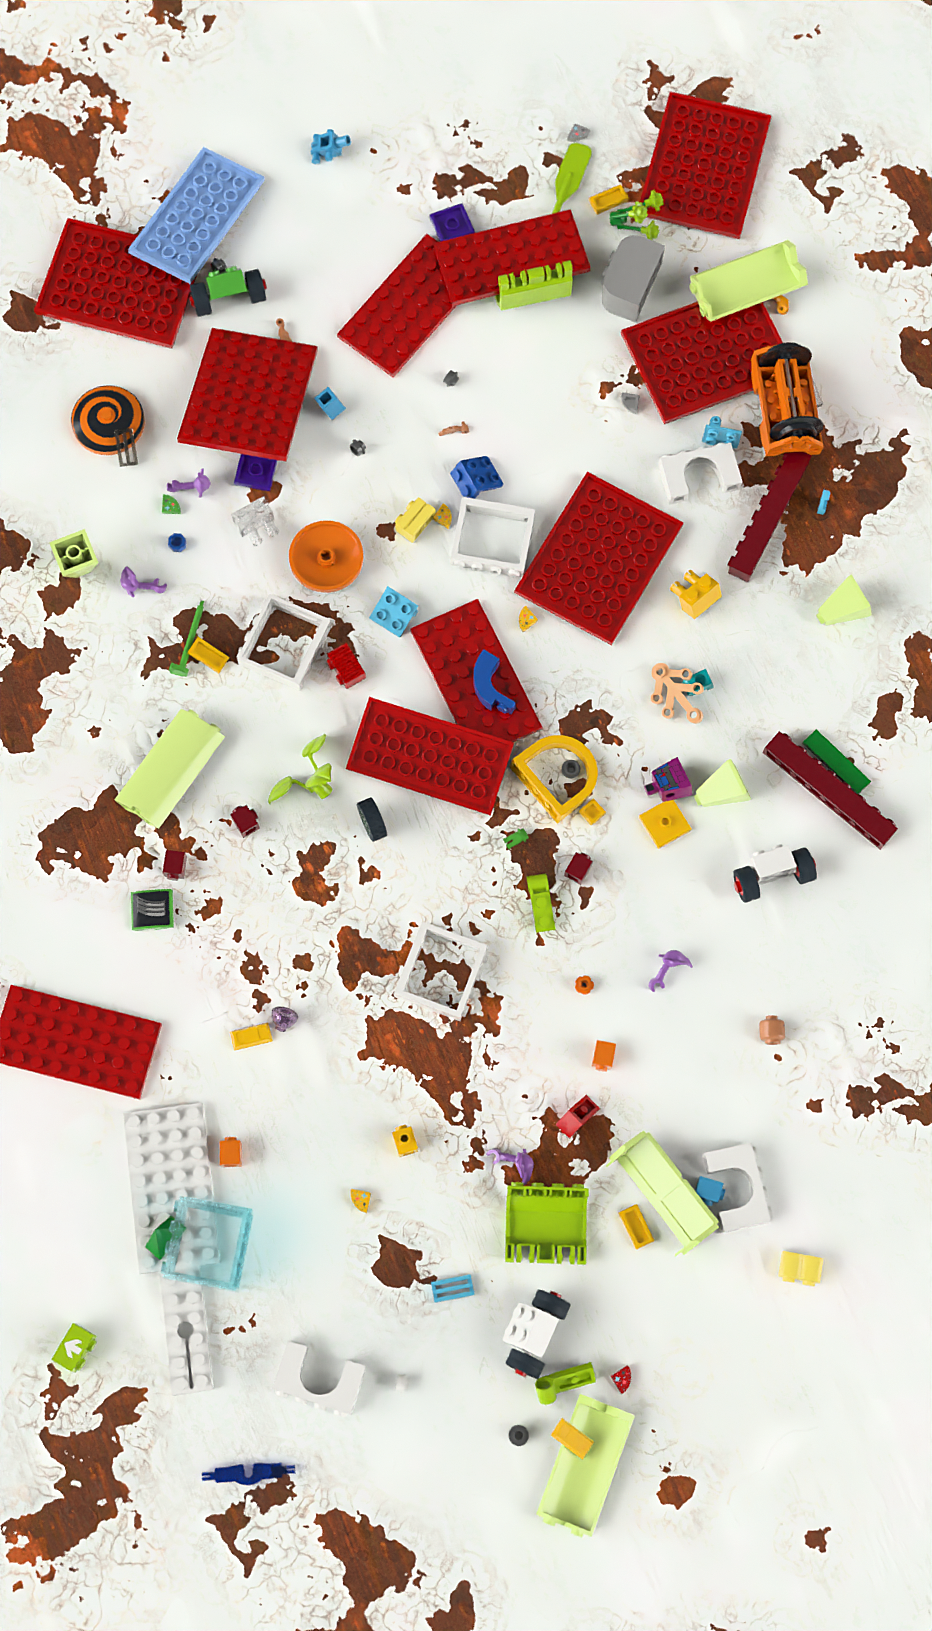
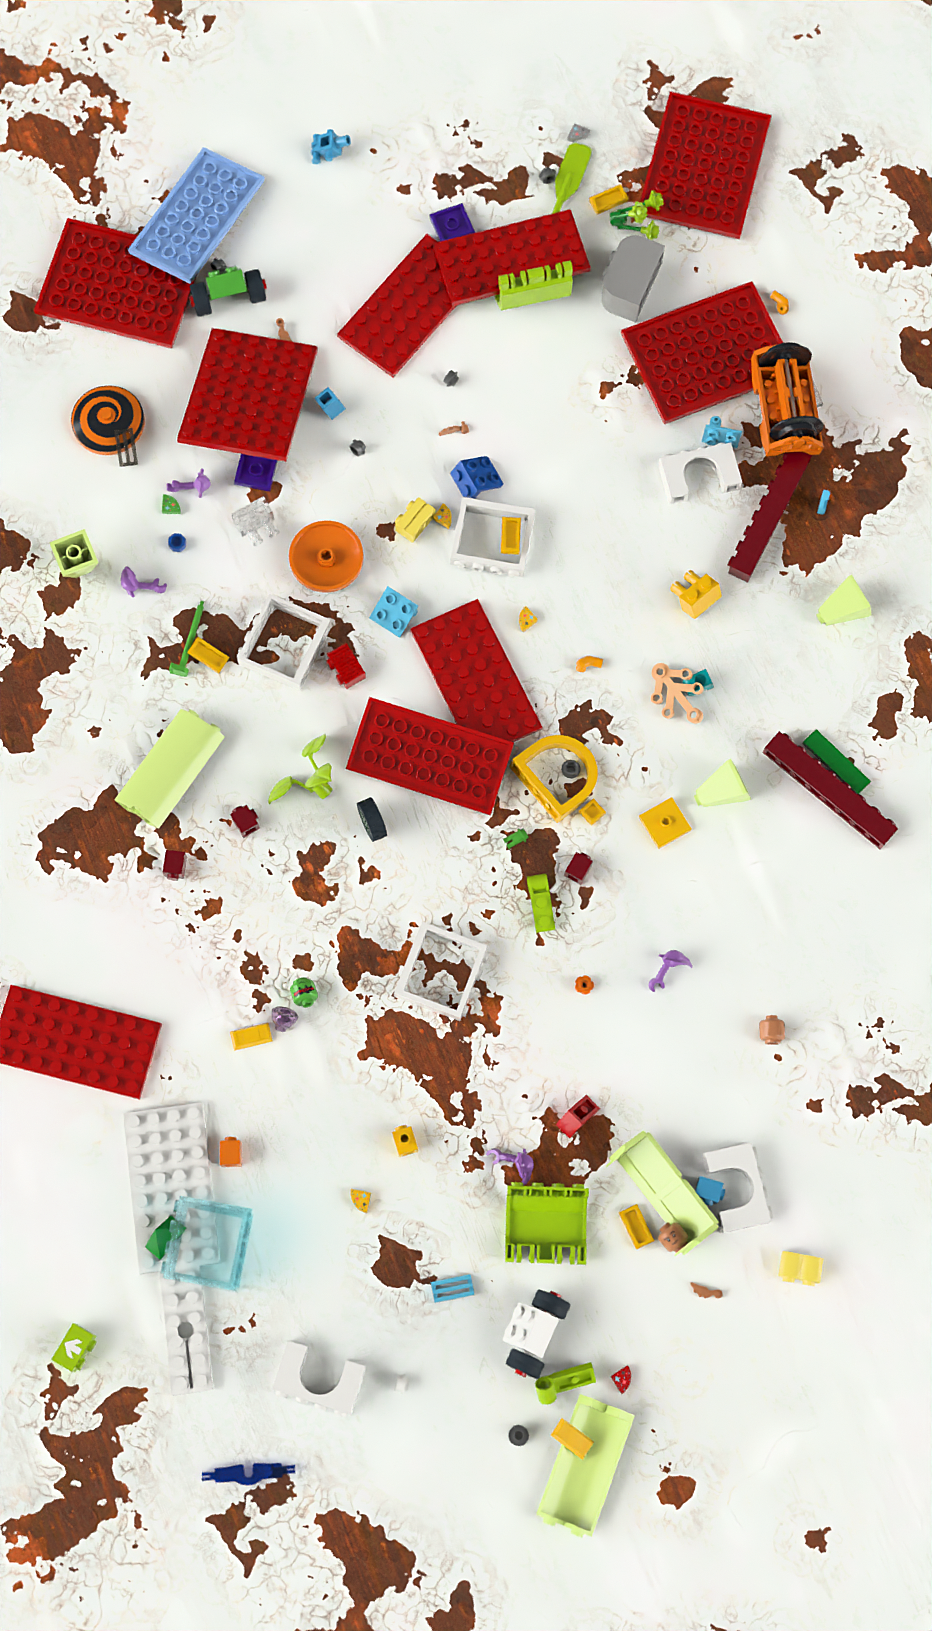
(152, 909): slope -> none
(303, 992): none -> bright green head
(488, 696): blue arch -> none
(510, 535): none -> yellow tile
(547, 175): none -> dark grey plate
(587, 661): none -> light orange arm
(599, 558): red plate -> none
(603, 1055): orange brick -> none
(630, 402): light grey tile -> none
(669, 782): magenta torso -> none
(673, 1237): none -> nougat head
(704, 1292): none -> nougat piece
(748, 280): yellowish green cylinder -> none
(772, 866): brick -> none

